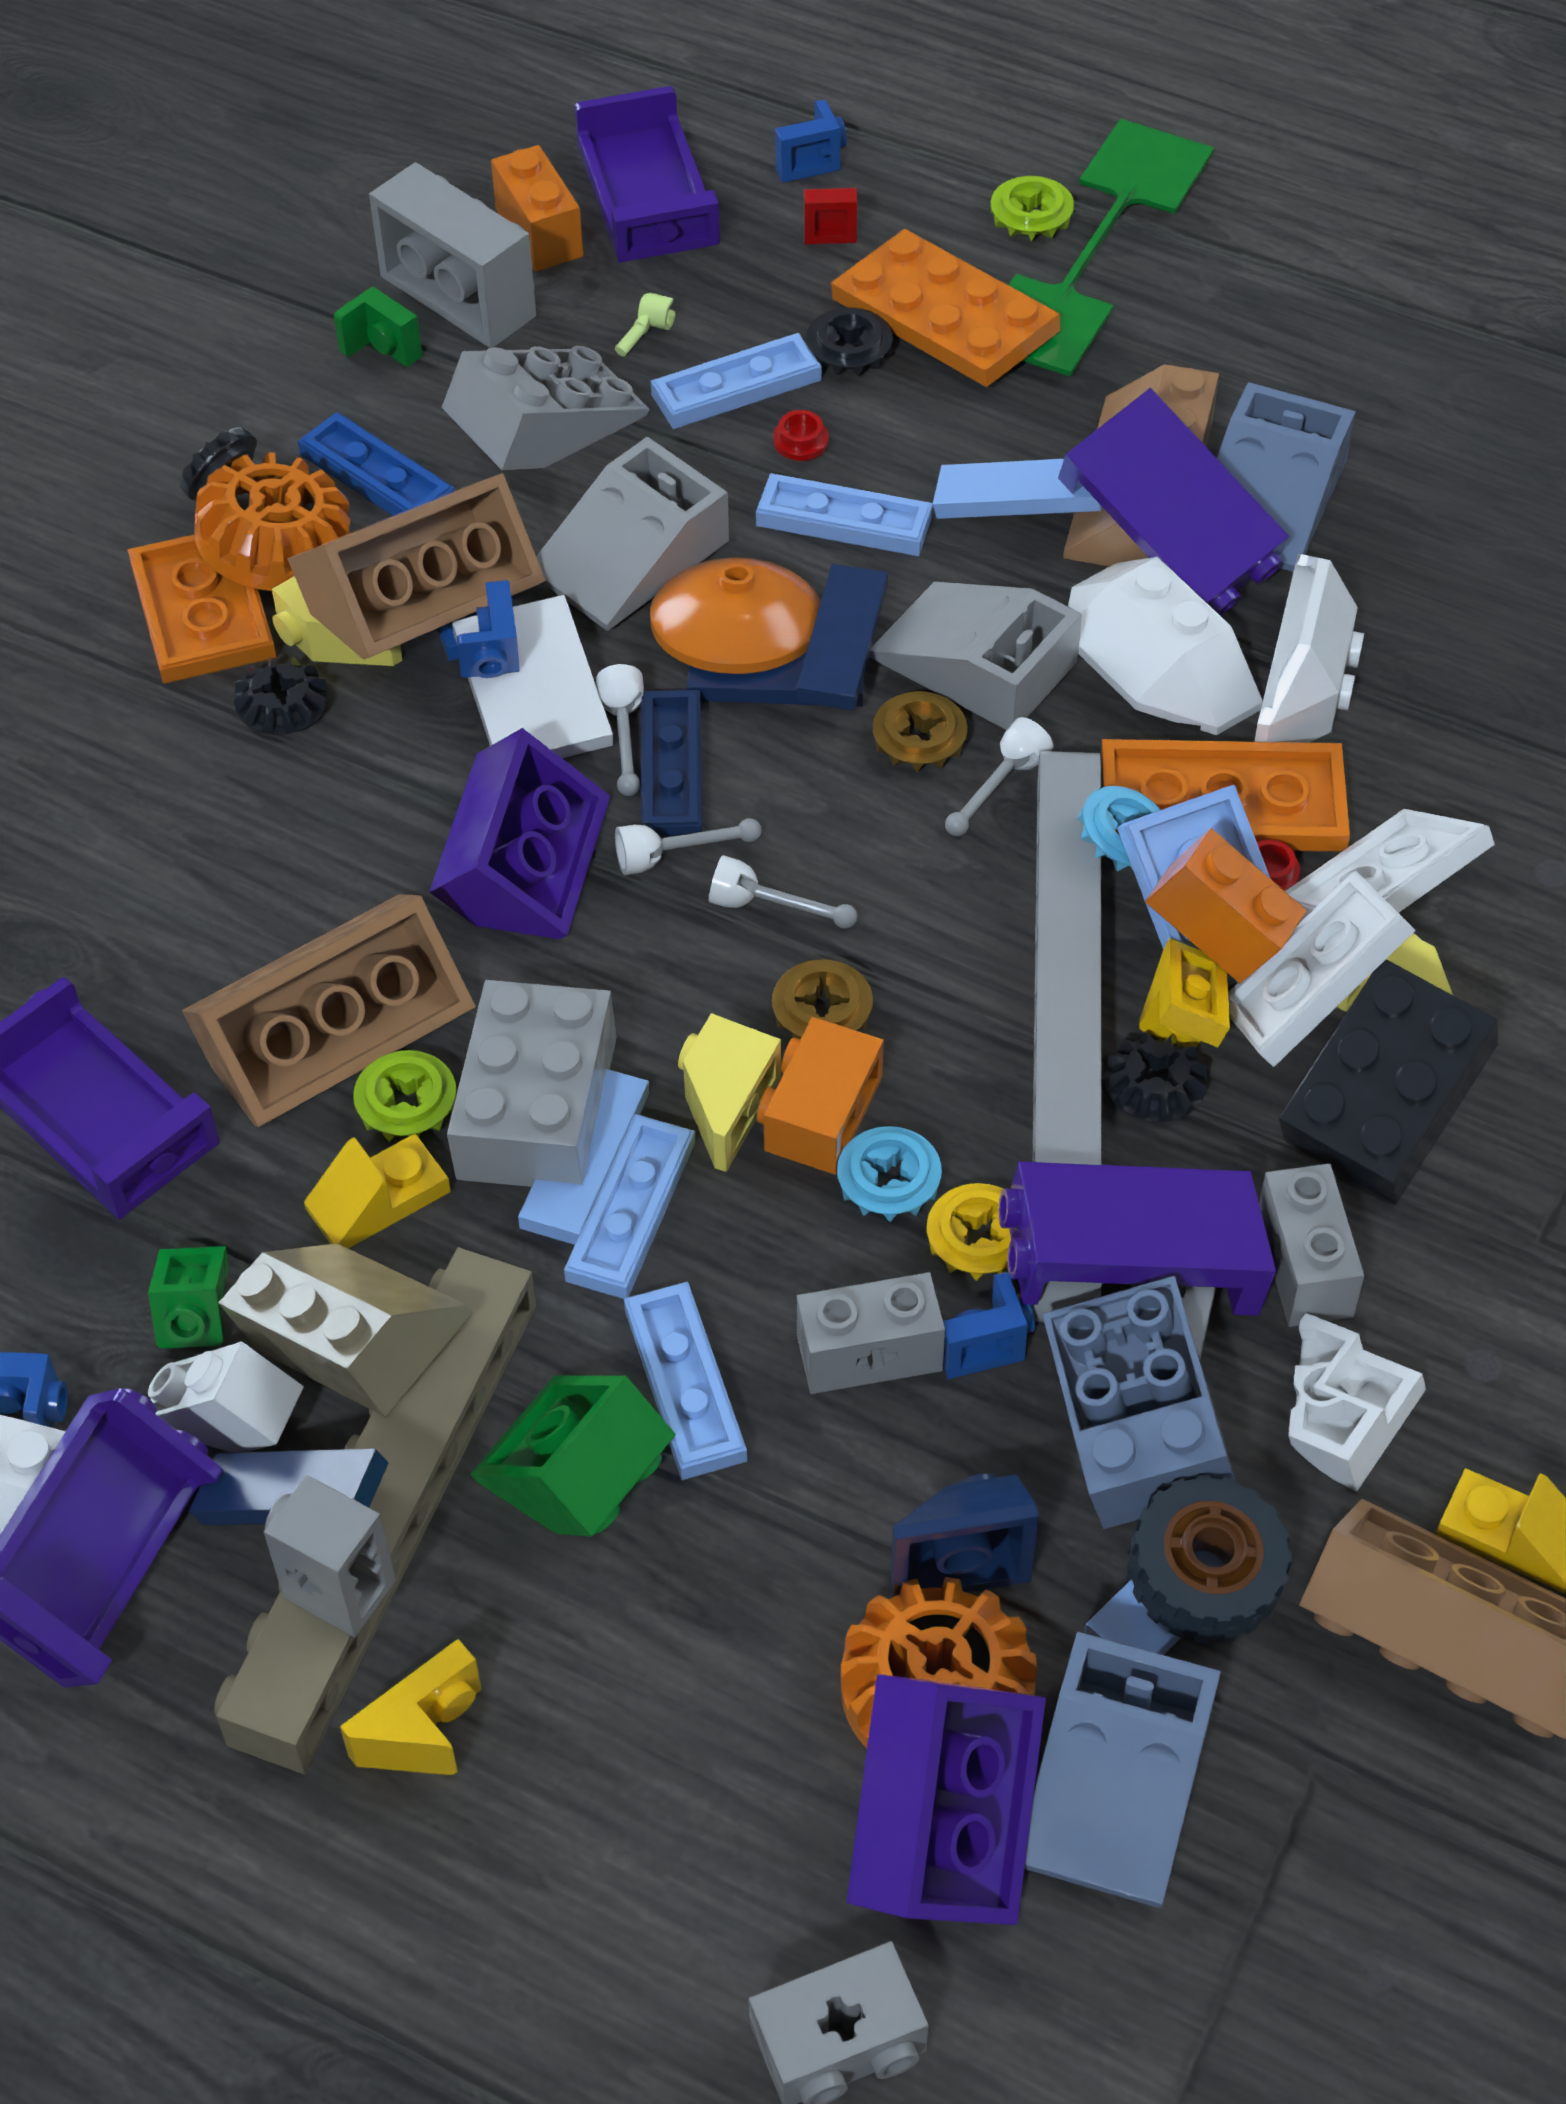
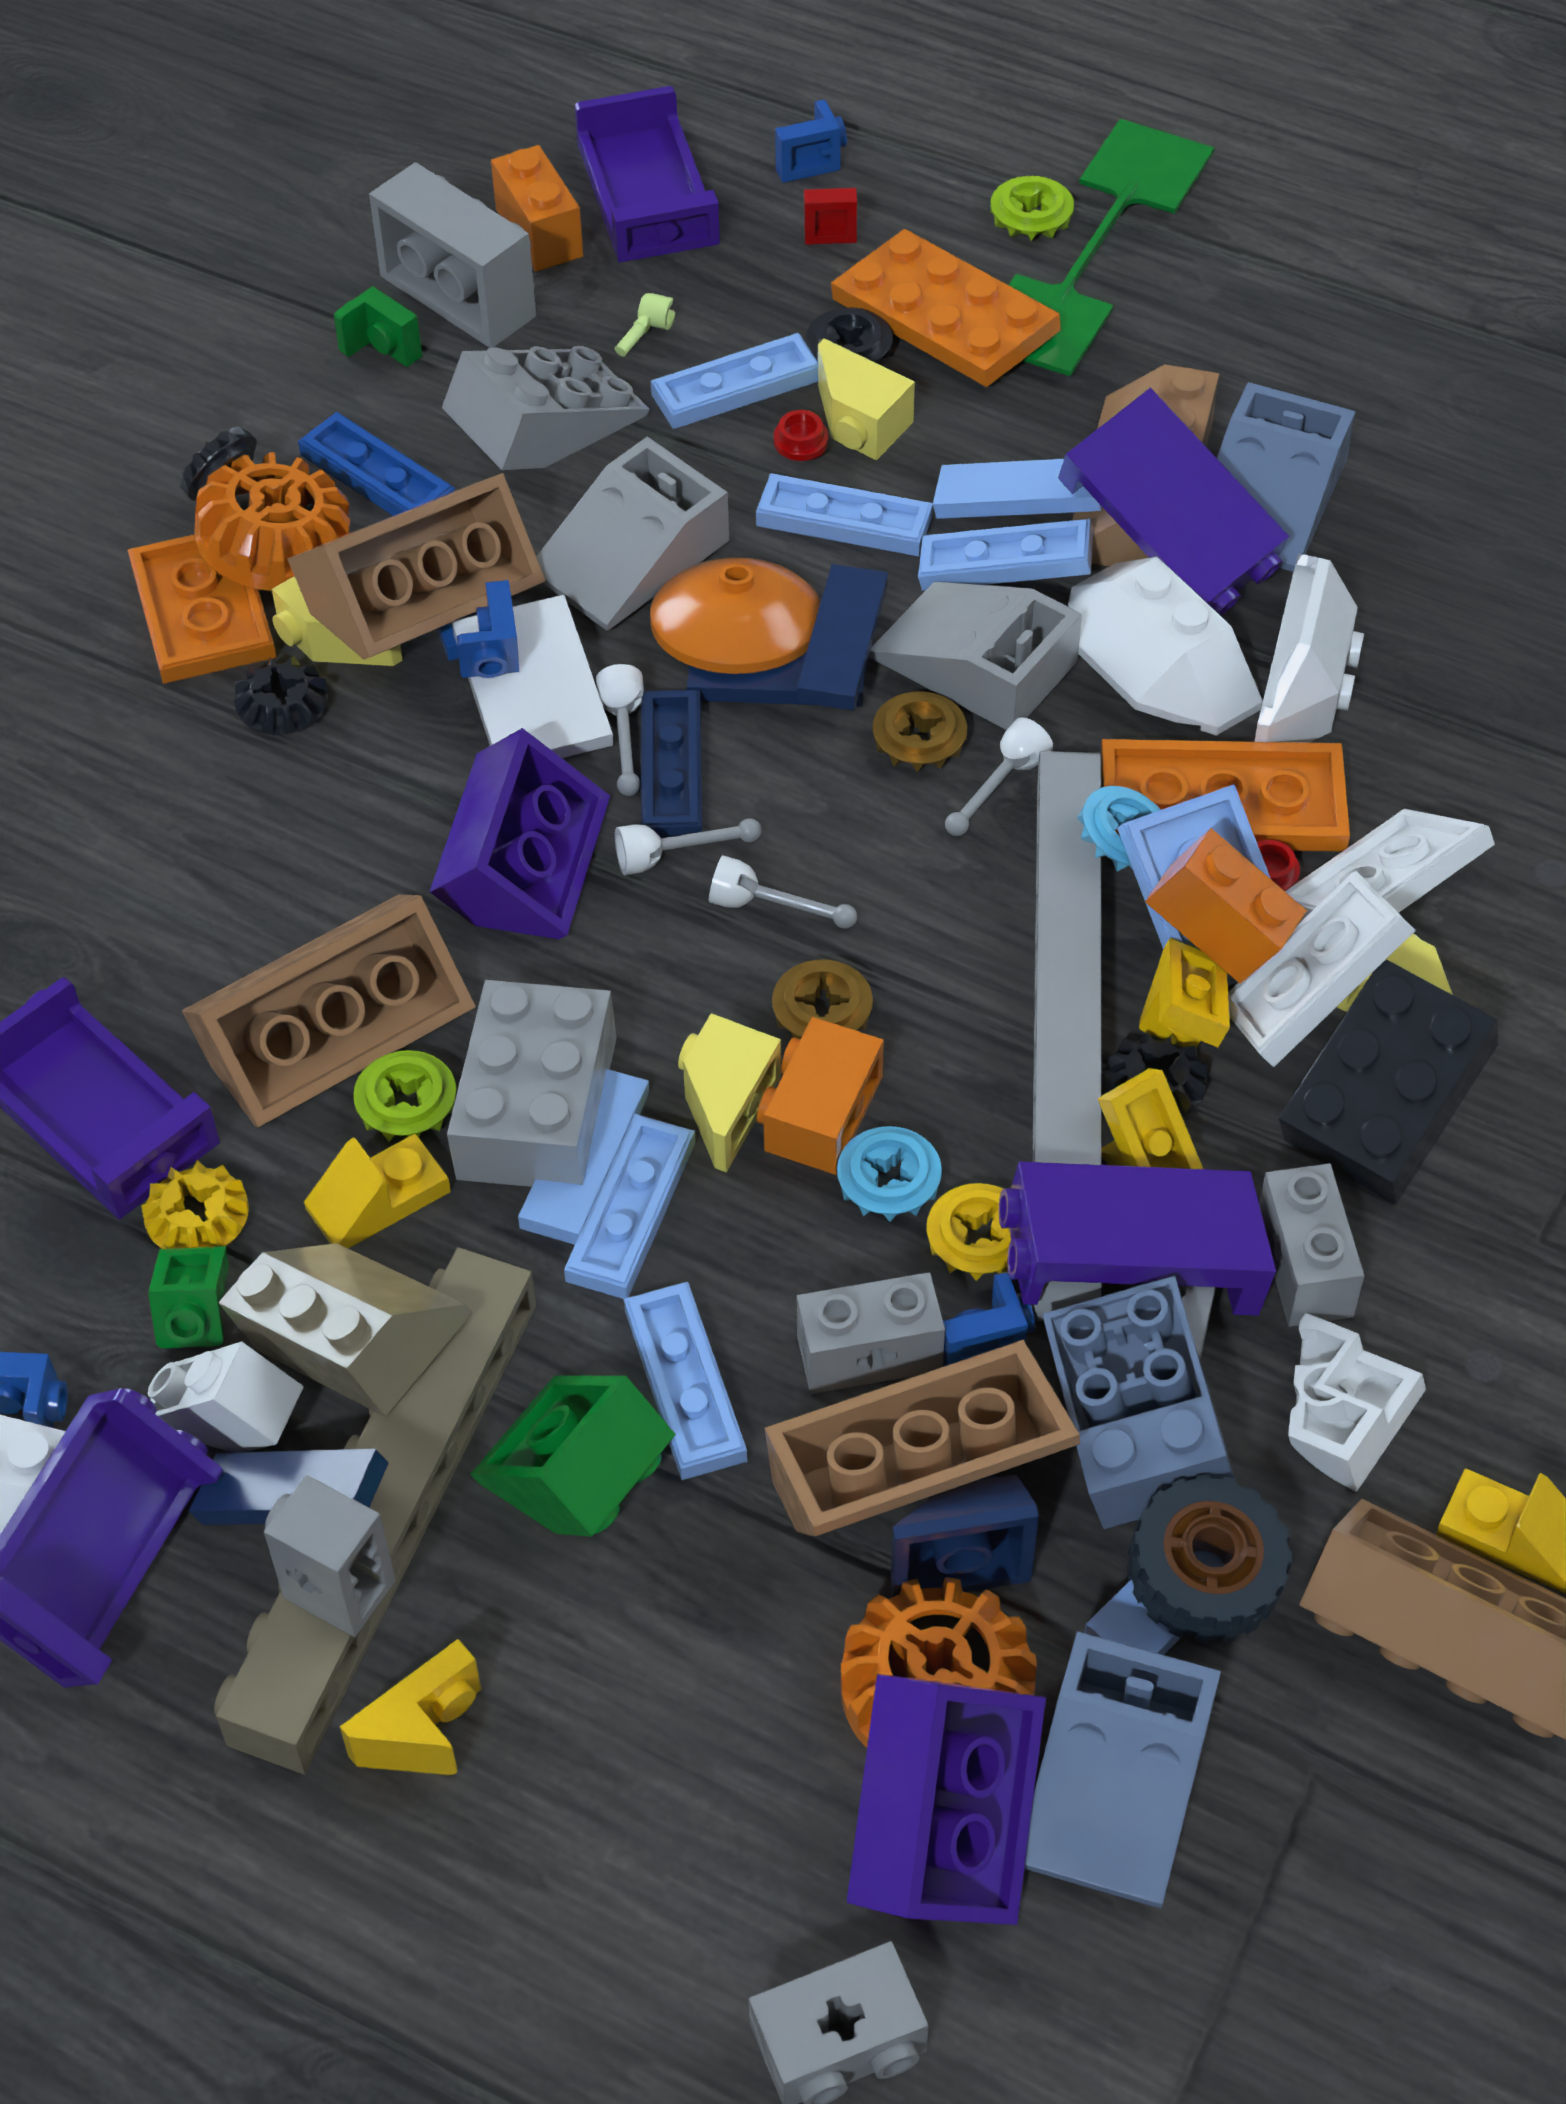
(175, 1227): none -> yellow gear
(862, 400): none -> light yellow slope
(916, 1439): none -> medium nougat slope
(1007, 554): none -> light blue tile
(1146, 1125): none -> yellow slope

